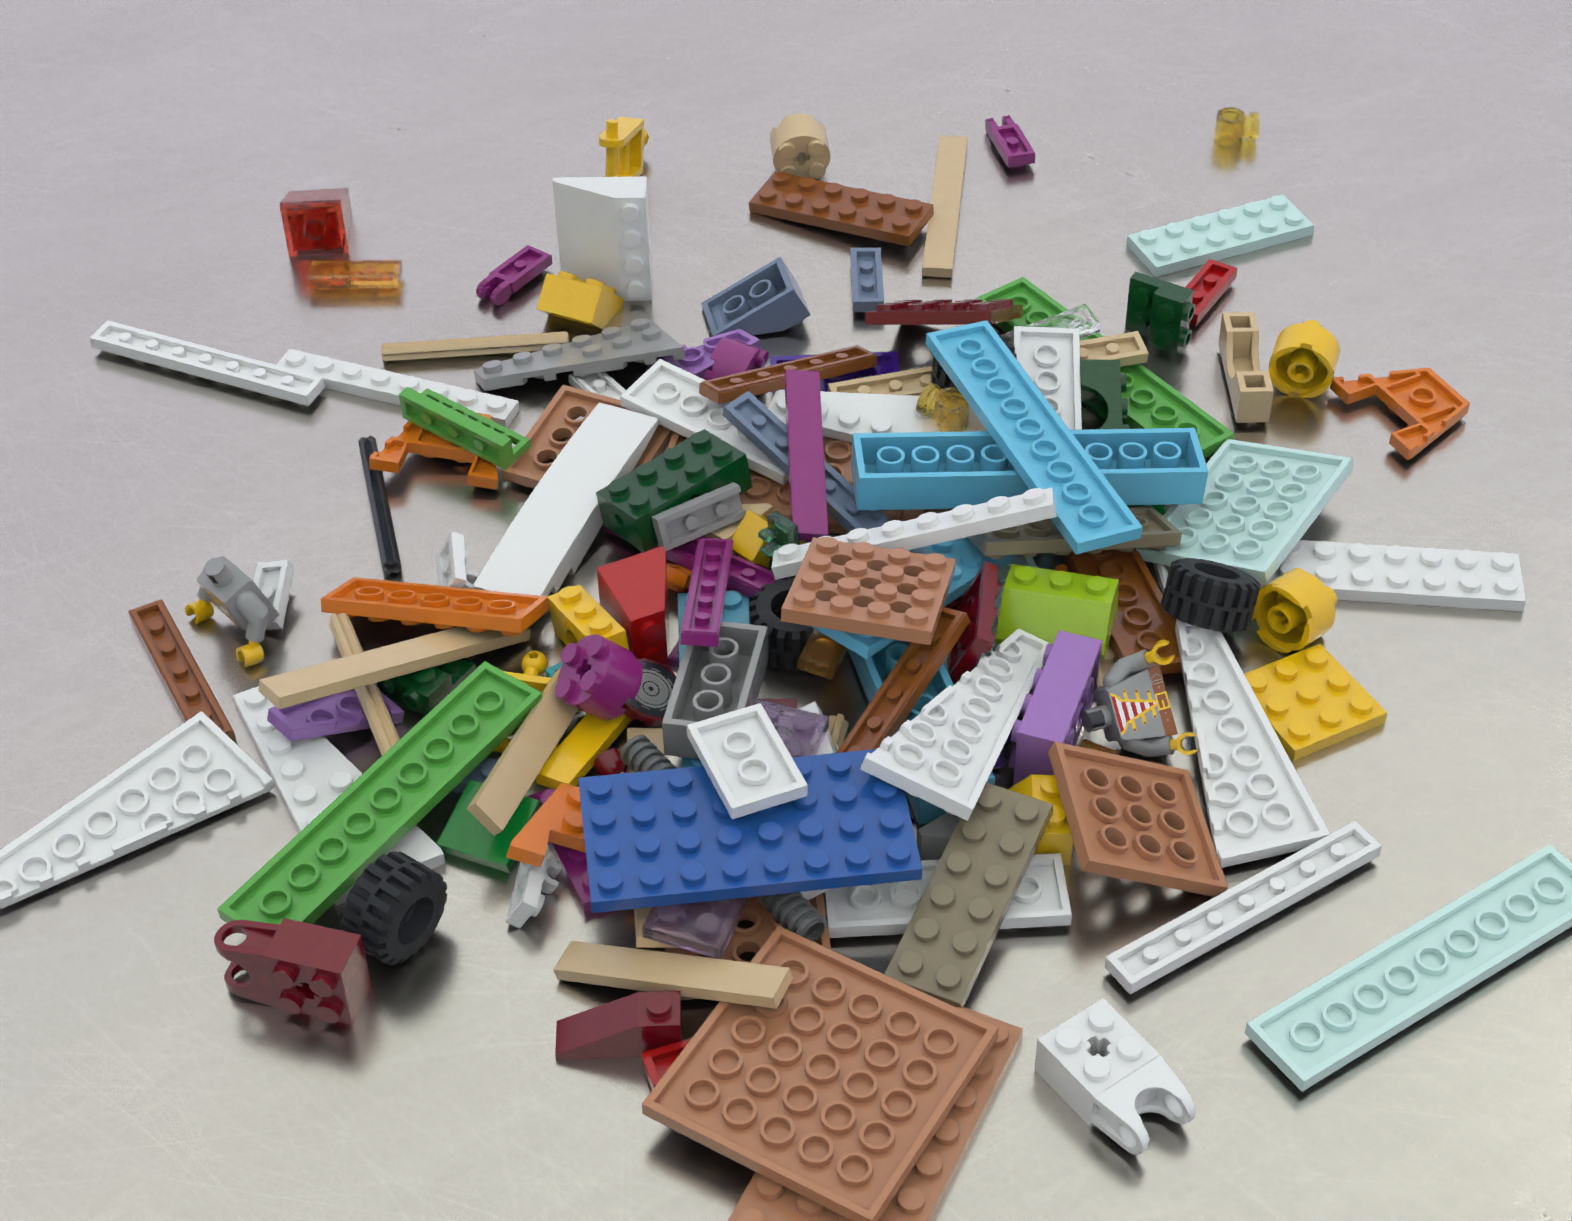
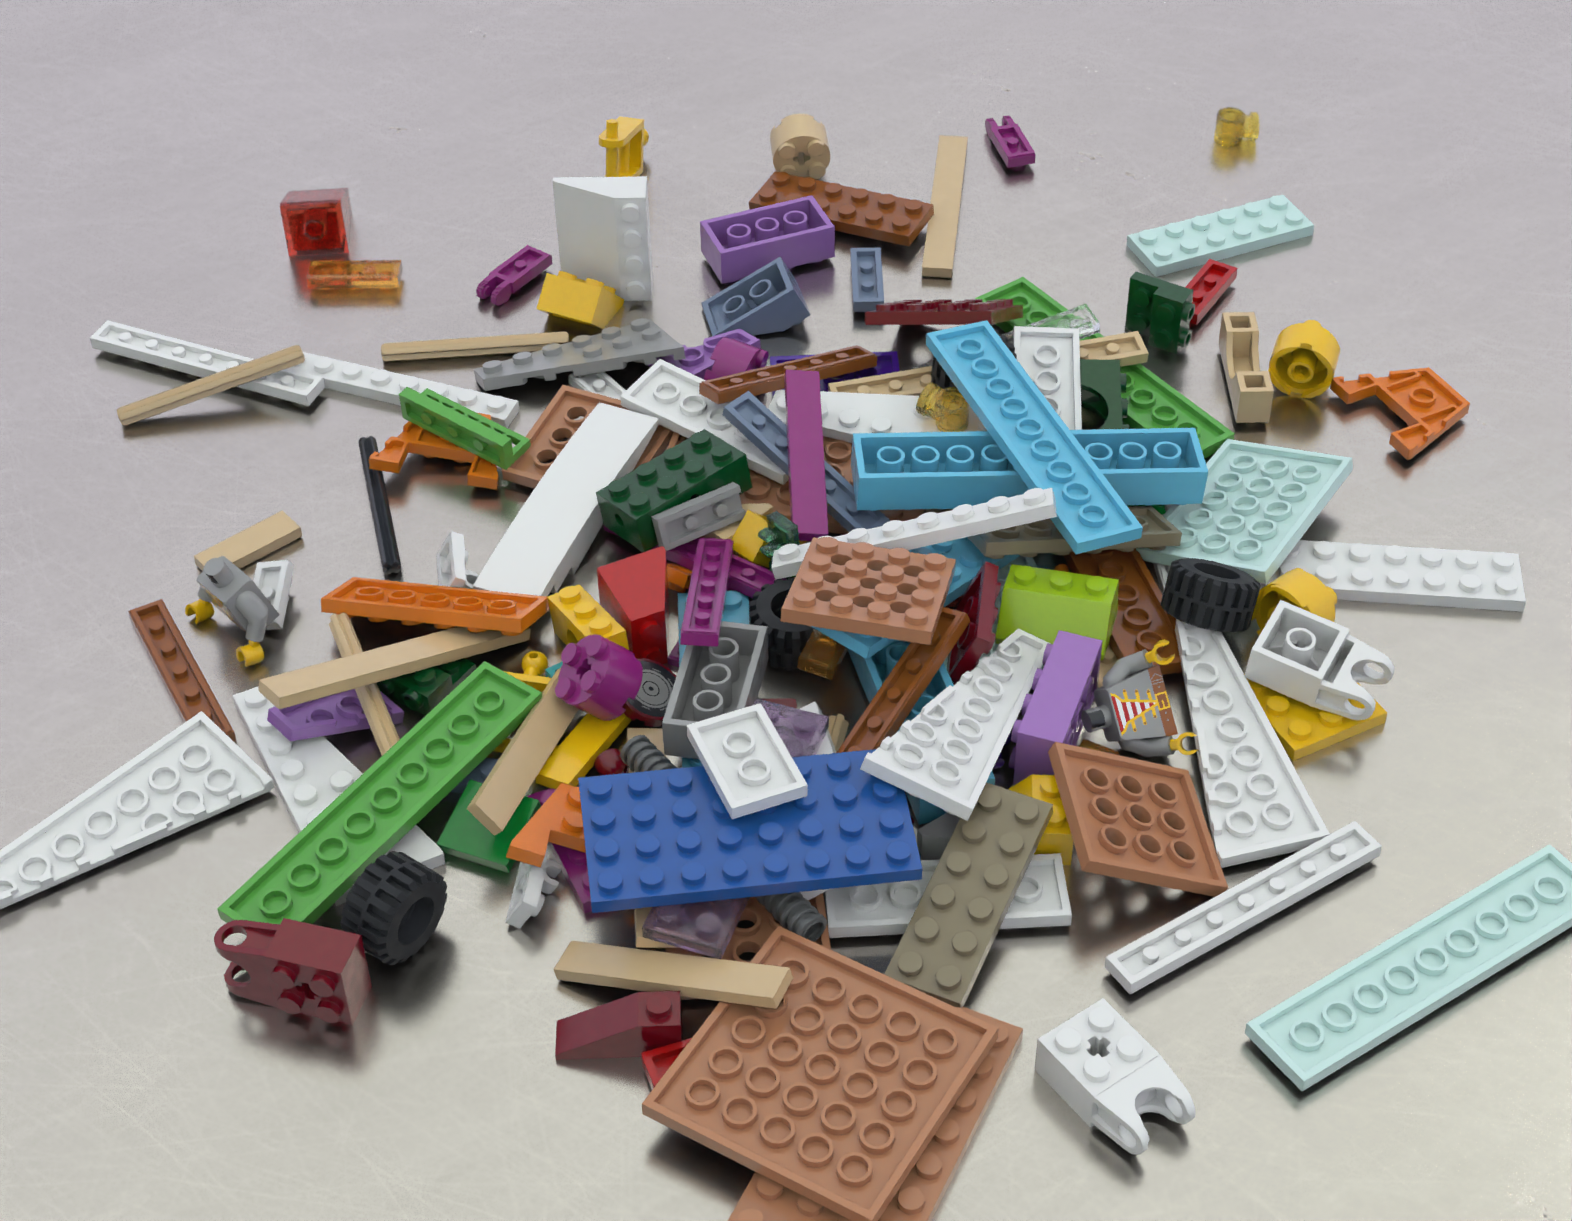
(210, 385): none -> tan axle
(254, 541): none -> tan tile
(753, 238): none -> medium lavender brick
(1316, 662): none -> white brick

